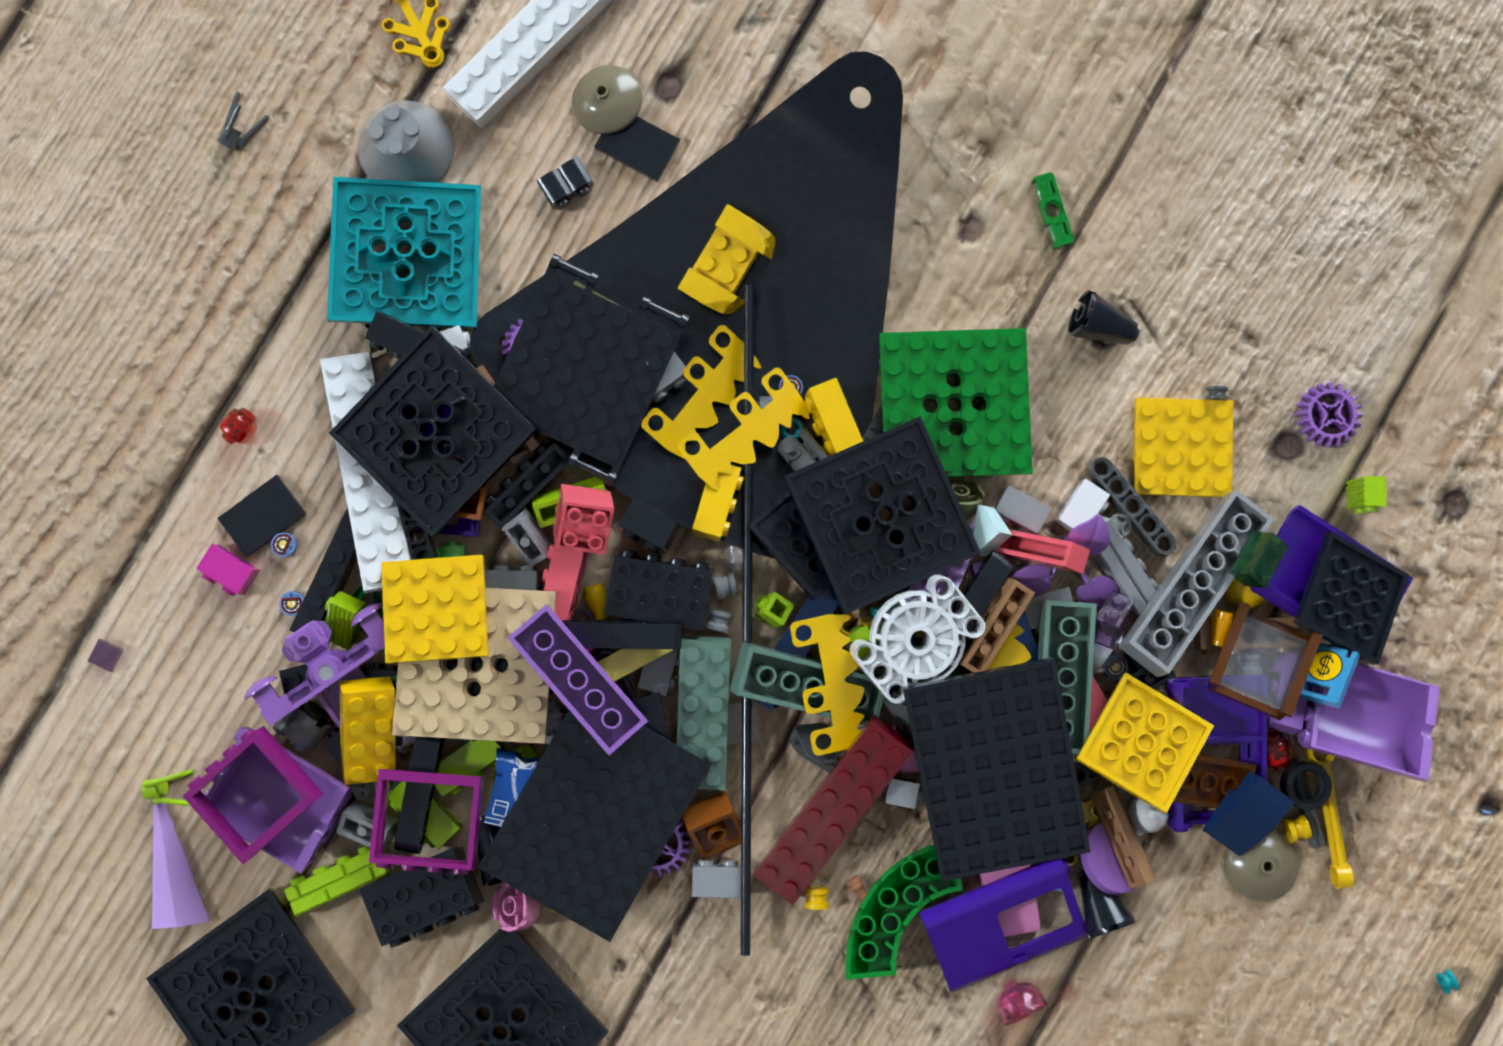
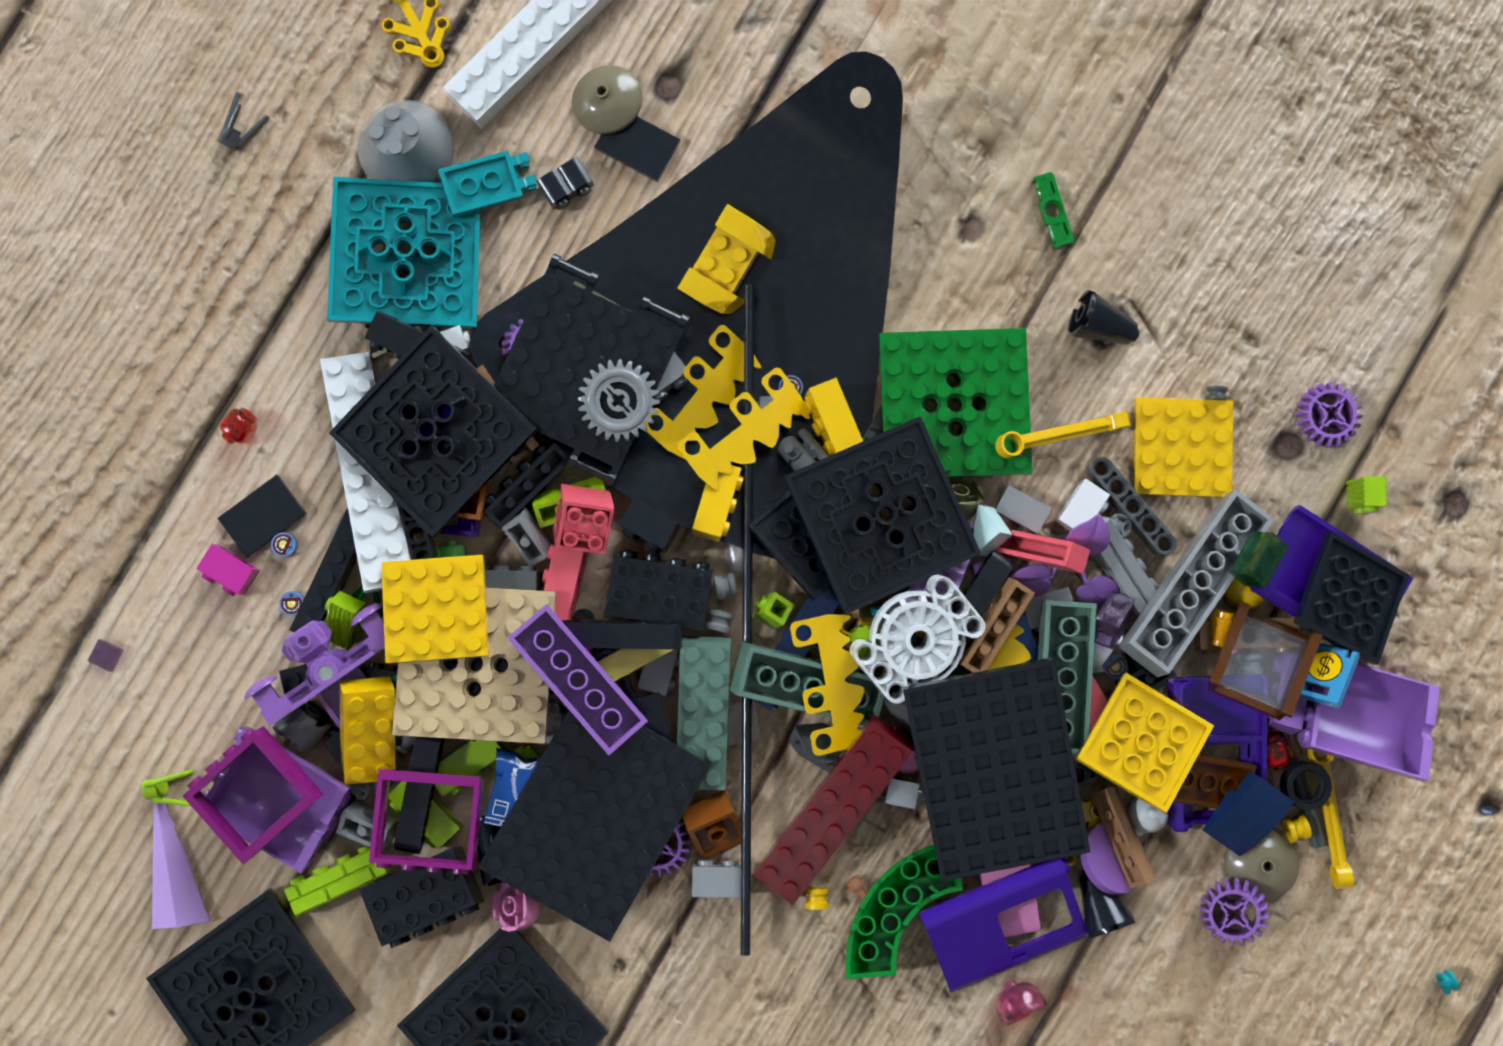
(485, 182): none -> teal tile
(596, 600): yellow cone -> none
(601, 382): none -> light grey gear
(798, 424): teal bush -> none
(1066, 432): none -> yellow piece
(1226, 904): none -> medium lavender gear

